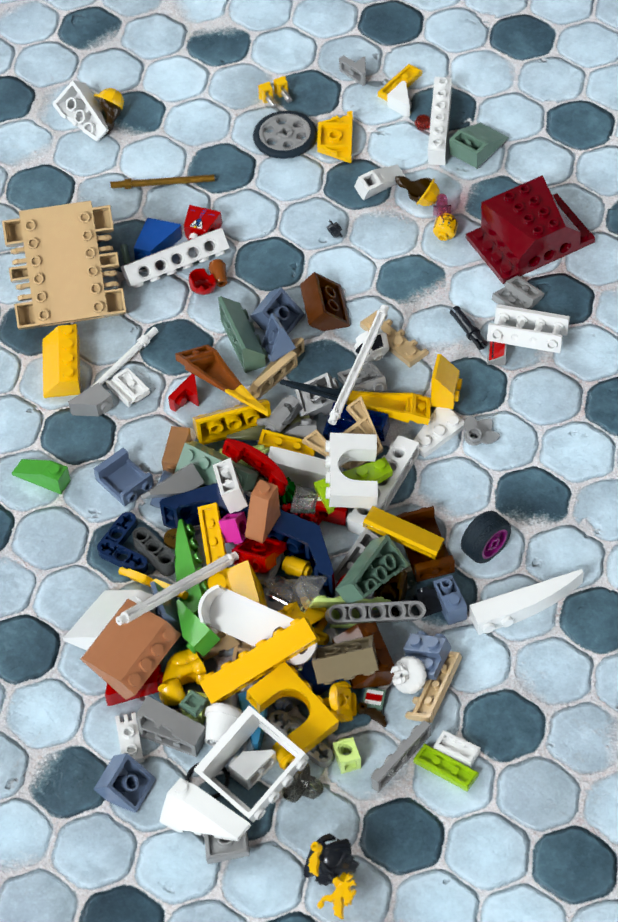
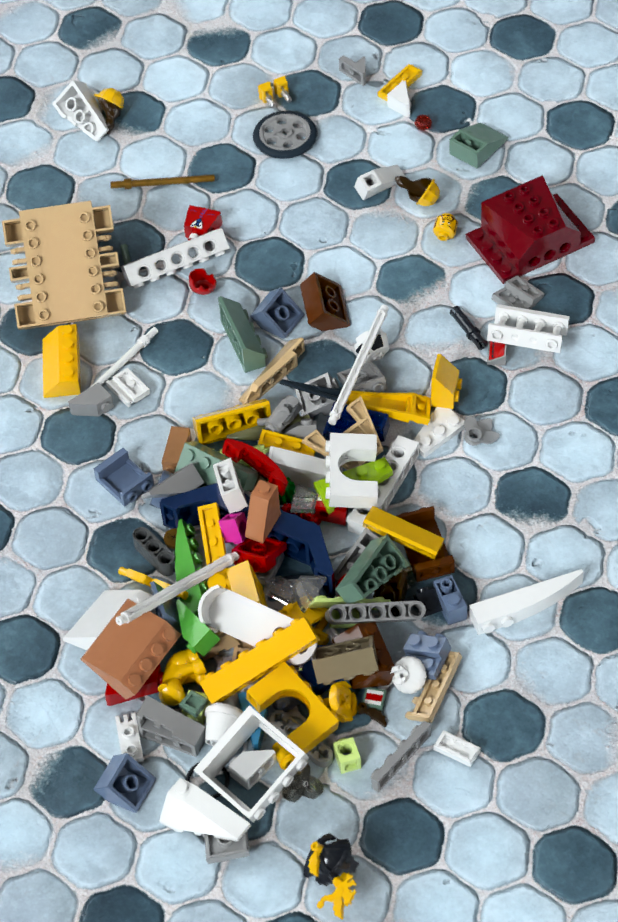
(44, 474): bright green slope -> none
(116, 547): dark blue beam -> none
(156, 236): blue slope -> none
(184, 392): red slope -> none
(208, 365): dark orange plate -> none
(218, 269): dark orange cone -> none
(276, 339): sand blue slope -> none
(296, 566): yellow brick -> none
(334, 229): black plate -> none
(336, 137): yellow wing -> none
(397, 343): tan hinge -> none
(439, 121): white brick -> none
(441, 206): clear pink hinge -> none
(445, 767): lime tile -> none
(485, 536): black wheel -> none

